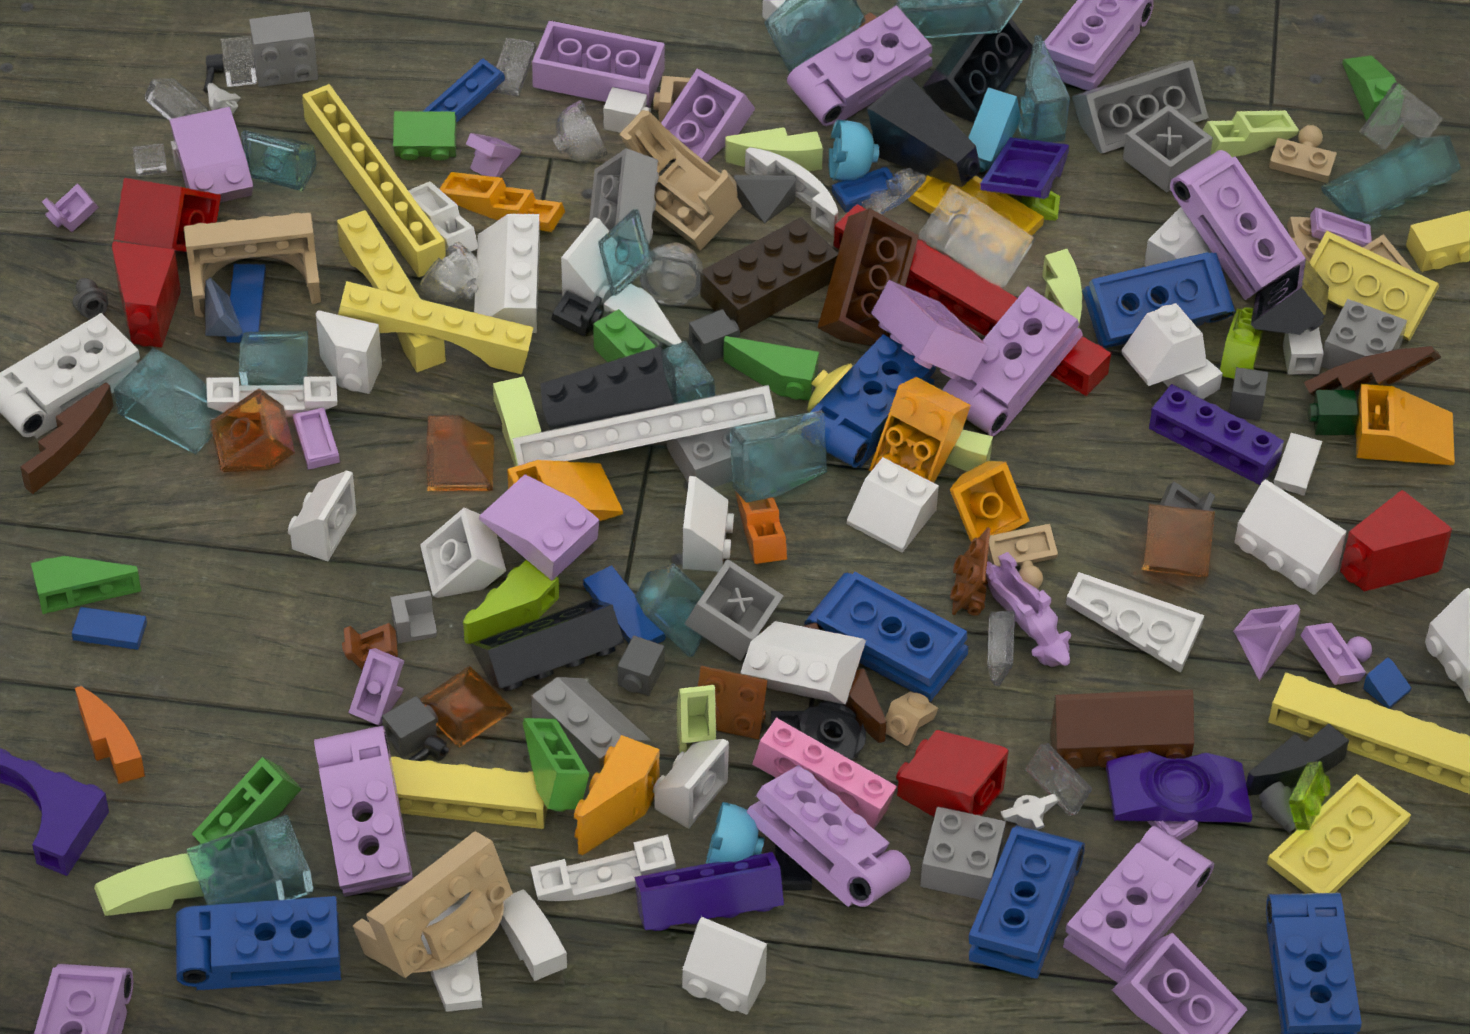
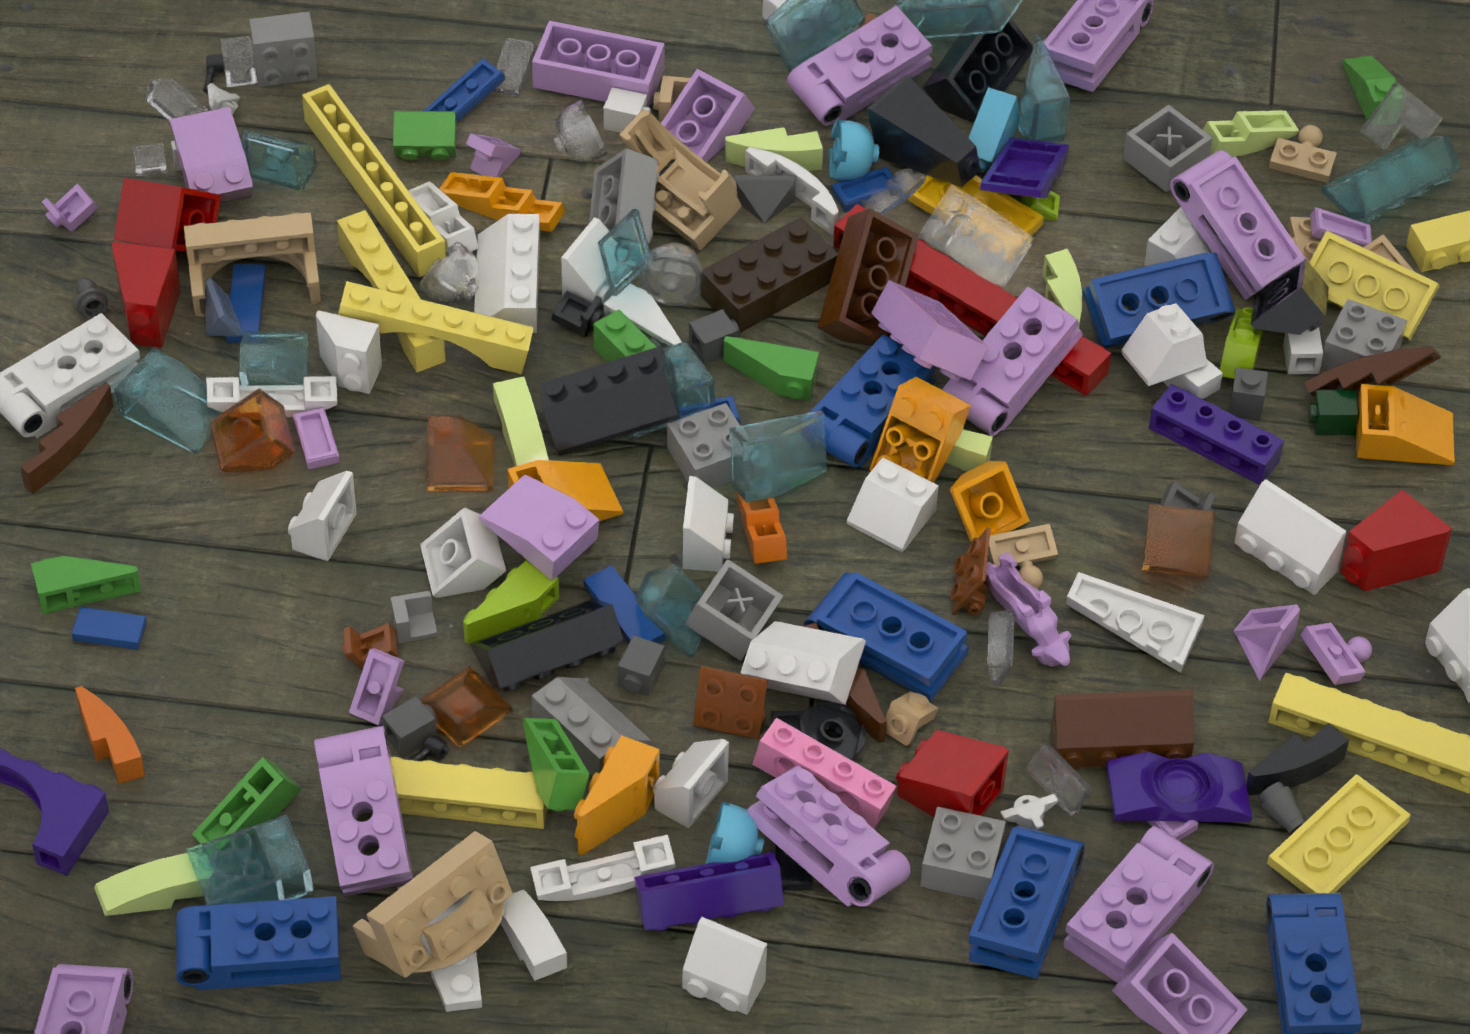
(647, 426): white plate -> none
(695, 716): yellowish green slope -> none
(824, 383): light yellow dish -> none
(1121, 106): light grey slope -> none
(1297, 463): white tile -> none
(1309, 795): clear neon green plate -> none
(1386, 683): blue slope -> none

